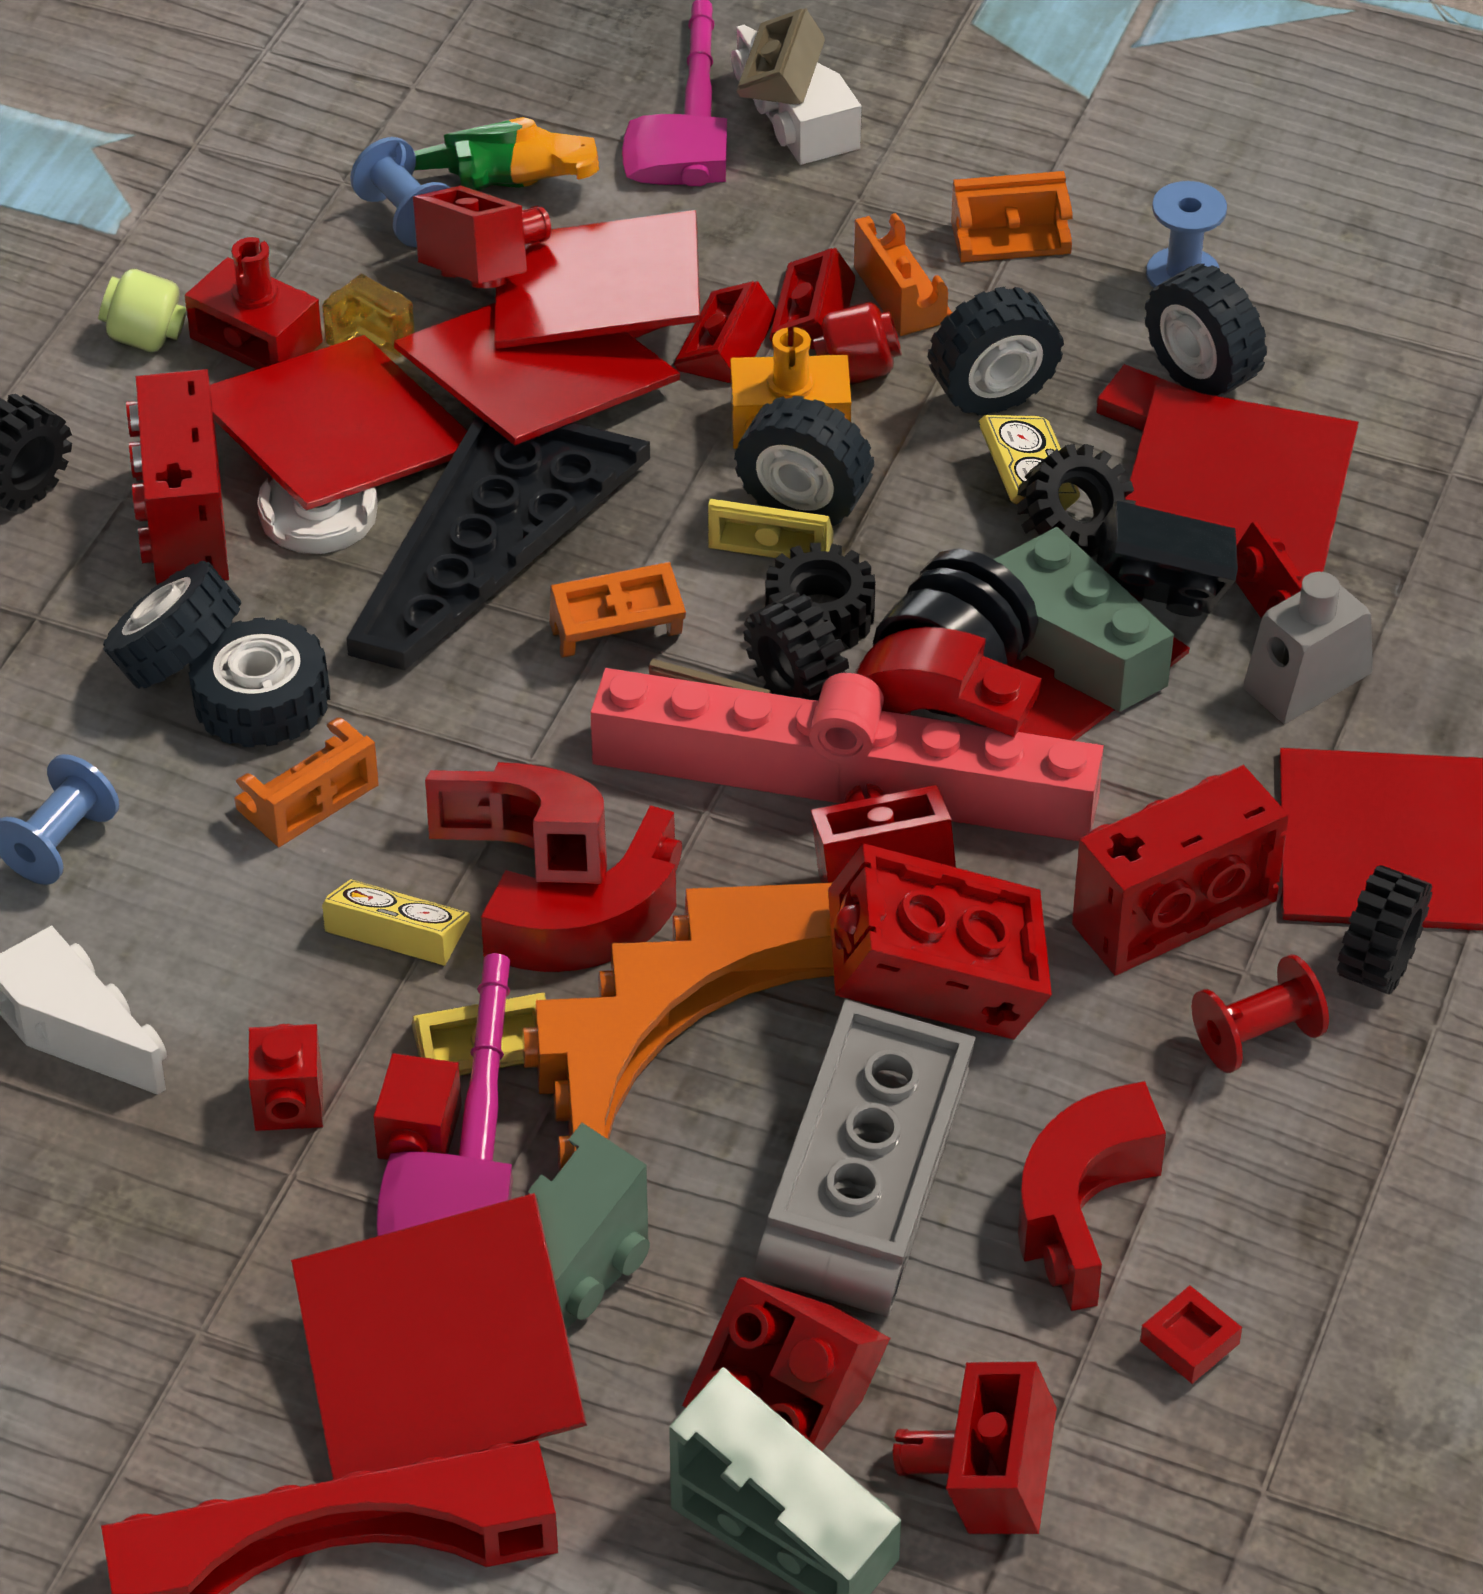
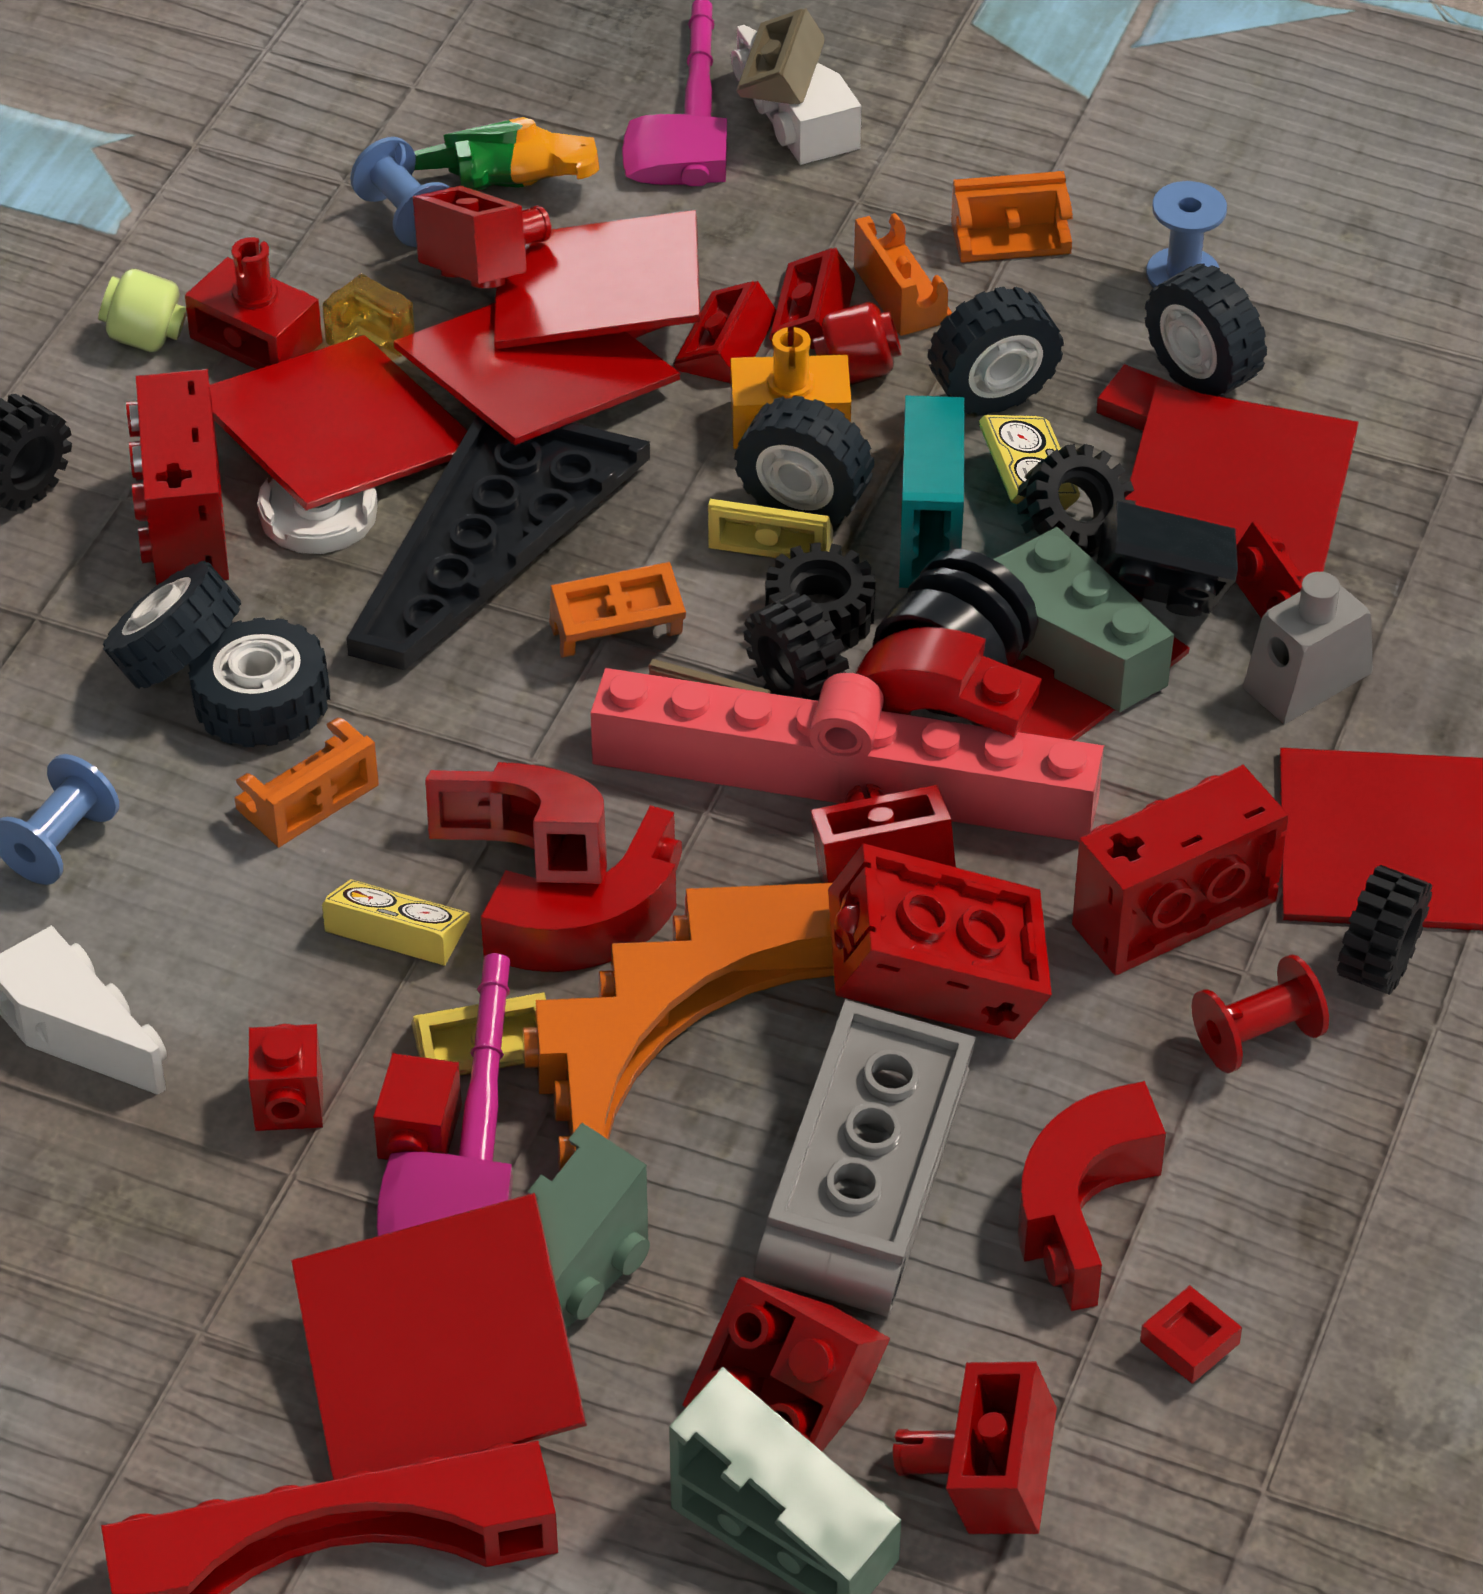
(931, 481): none -> teal slope

